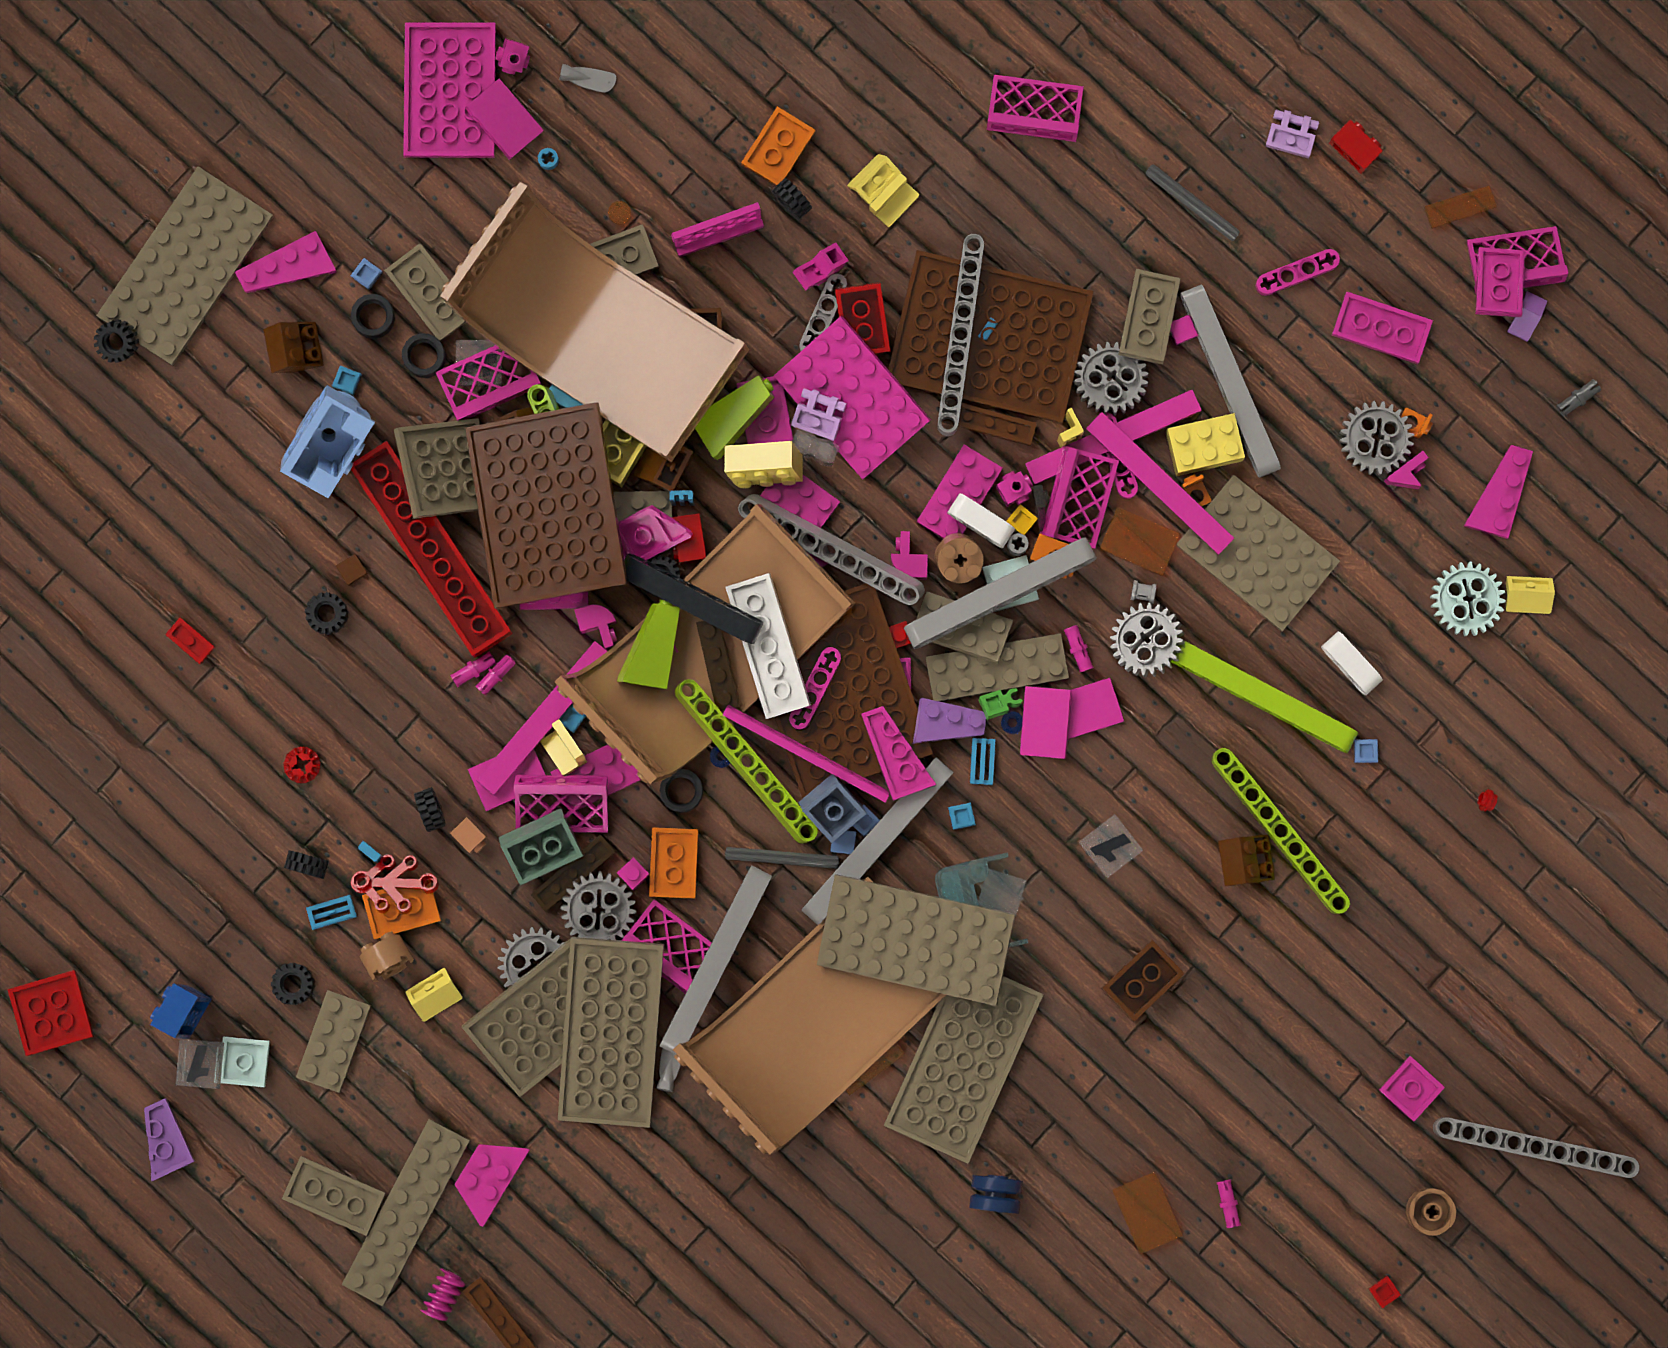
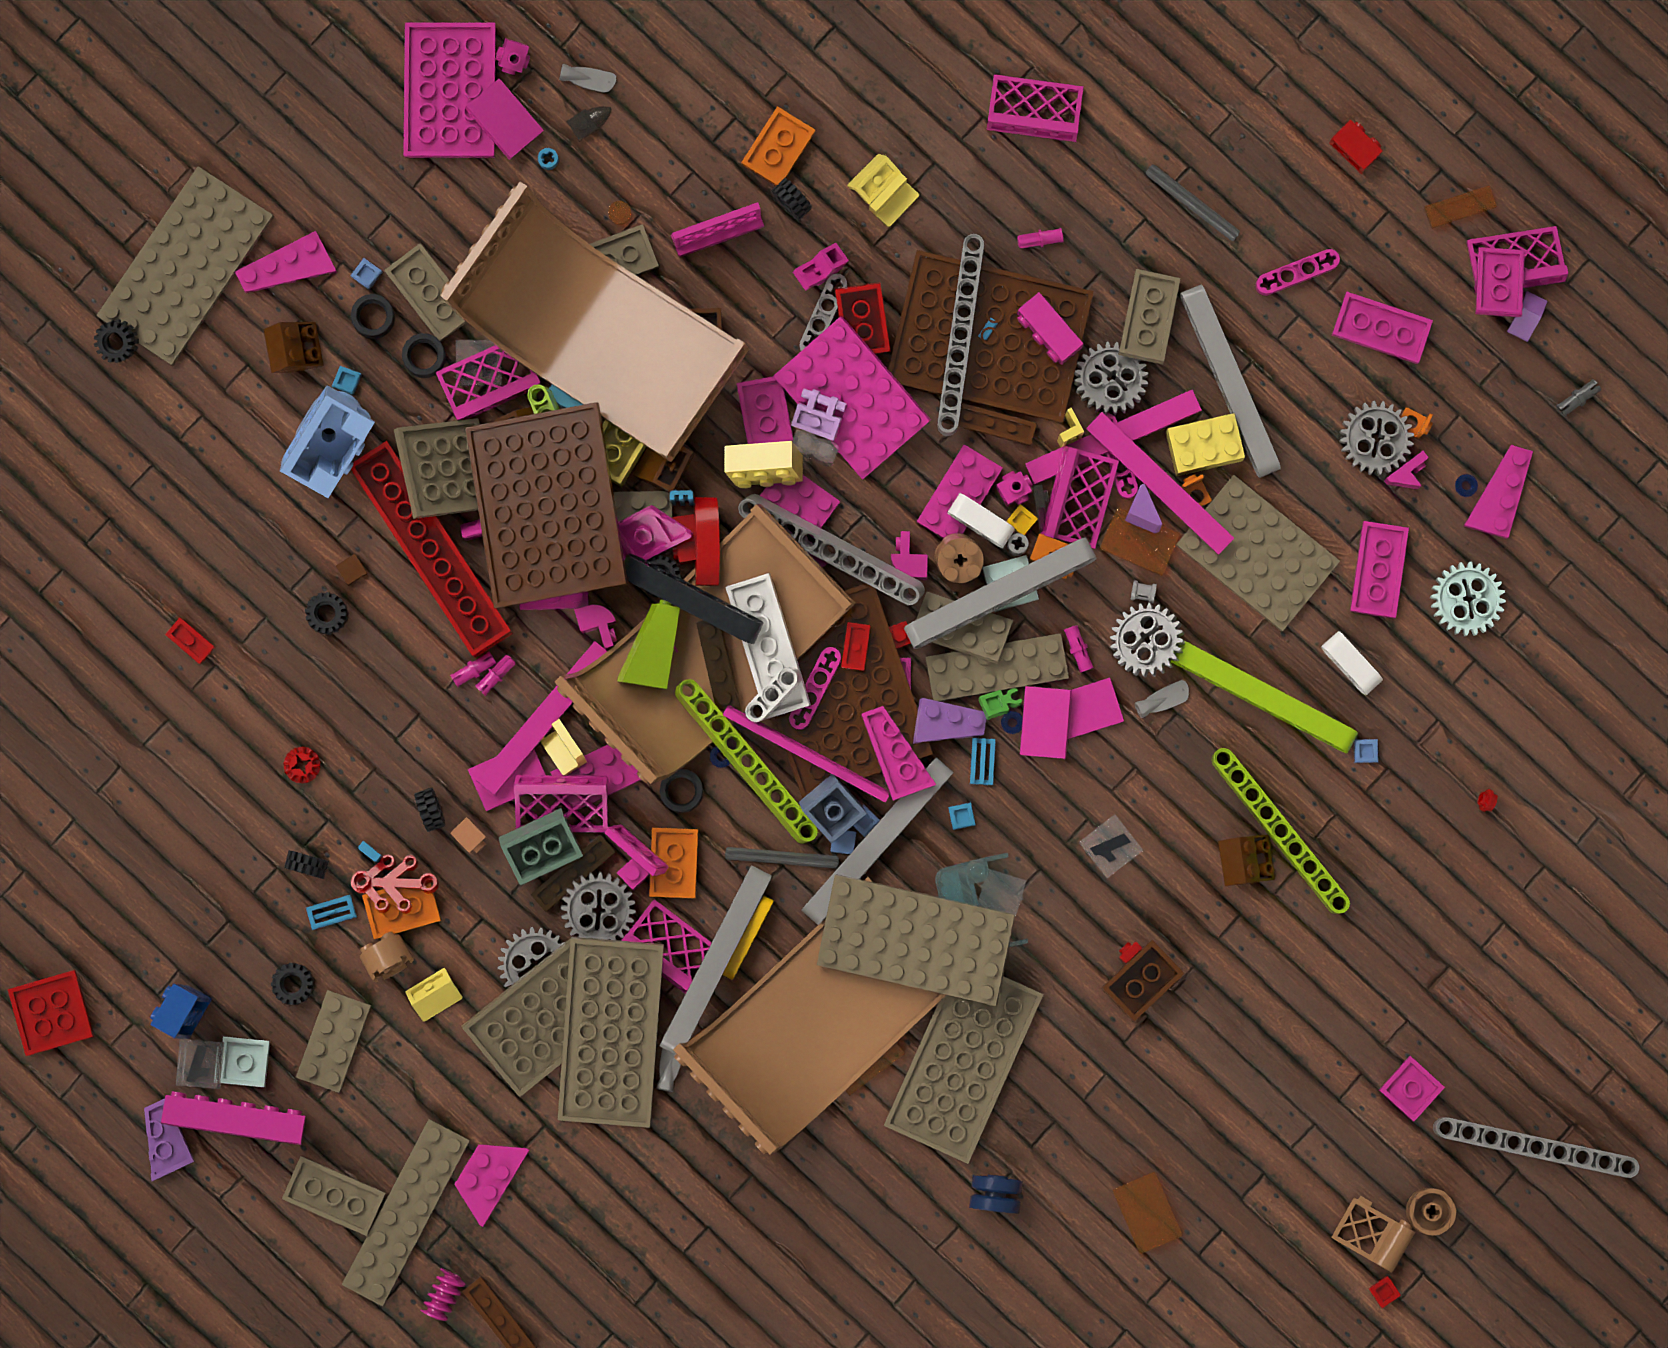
(233, 1119): none -> dark pink brick
(471, 530): none -> dark pink slope
(572, 719): dark azure tile -> none
(588, 121): none -> clear smoke plate
(636, 850): none -> dark pink tile
(707, 541): none -> red slope
(733, 415): lime slope -> none
(748, 937): none -> yellow beam
(763, 700): none -> white beam
(855, 646): none -> red plate
(1040, 238): none -> dark pink axle
(1049, 329): none -> dark pink brick
(1128, 951): none -> red plate
(1144, 512): none -> medium lavender slope
(1163, 699): none -> light grey piece
(1183, 330): dark pink tile -> none
(1228, 1203): dark pink pin -> none
(1289, 139): lavender plate -> none
(1379, 569): none -> dark pink plate
(1391, 1243): none -> medium nougat piece
(1469, 479): none -> clear blue plate
(1529, 594): light yellow panel -> none

